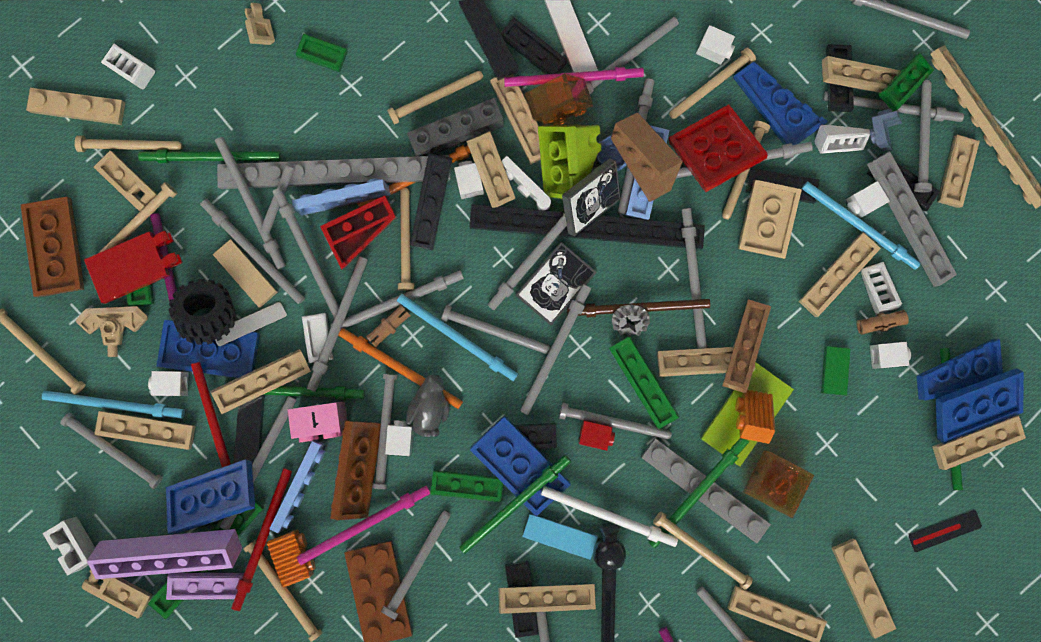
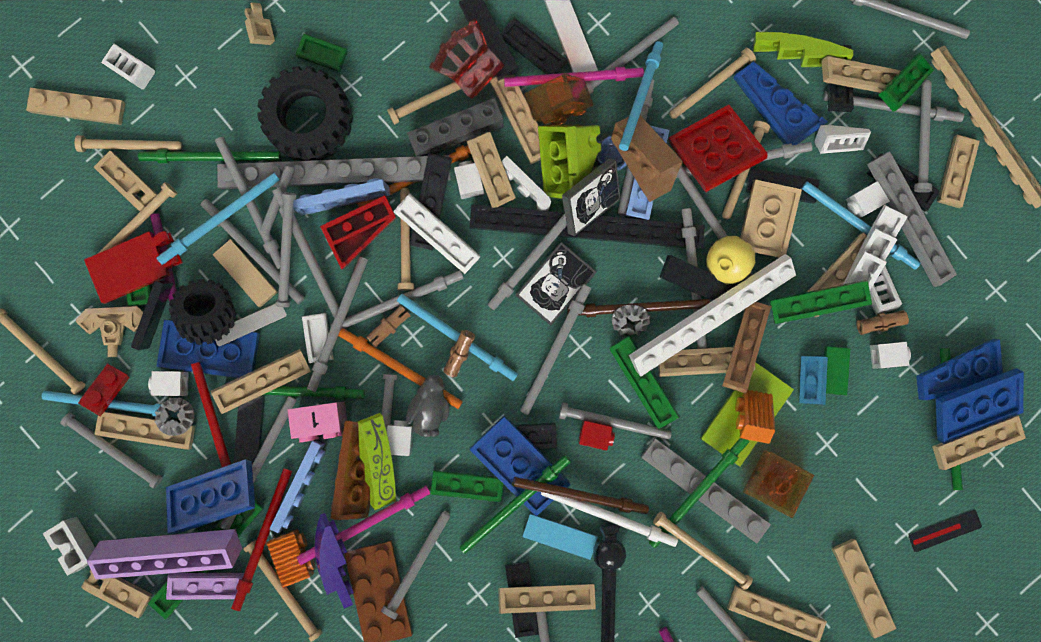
(52, 247): dark orange plate -> none
(103, 390): none -> red plate
(151, 315): none -> black tile
(180, 246): none -> medium azure bar
(185, 415): none -> light grey gear
(284, 93): none -> black tyre
(285, 249): none -> light grey bar
(330, 560): none -> dark purple slope
(377, 460): none -> lime slope
(436, 233): none -> white tile
(459, 353): none -> medium nougat pin
(477, 69): none -> clear red plate
(494, 330): light grey bar -> none
(623, 504): none -> reddish brown bar
(652, 63): none -> medium azure bar
(693, 278): none -> black tile
(702, 205): none -> light grey bar
(712, 315): none -> white plate
(716, 45): white brick -> none
(730, 259): none -> light yellow cylinder
(793, 46): none -> lime slope
(813, 380): none -> dark azure plate
(821, 302): none -> green plate
(876, 247): none -> white slope
(880, 133): sand blue bracket -> none

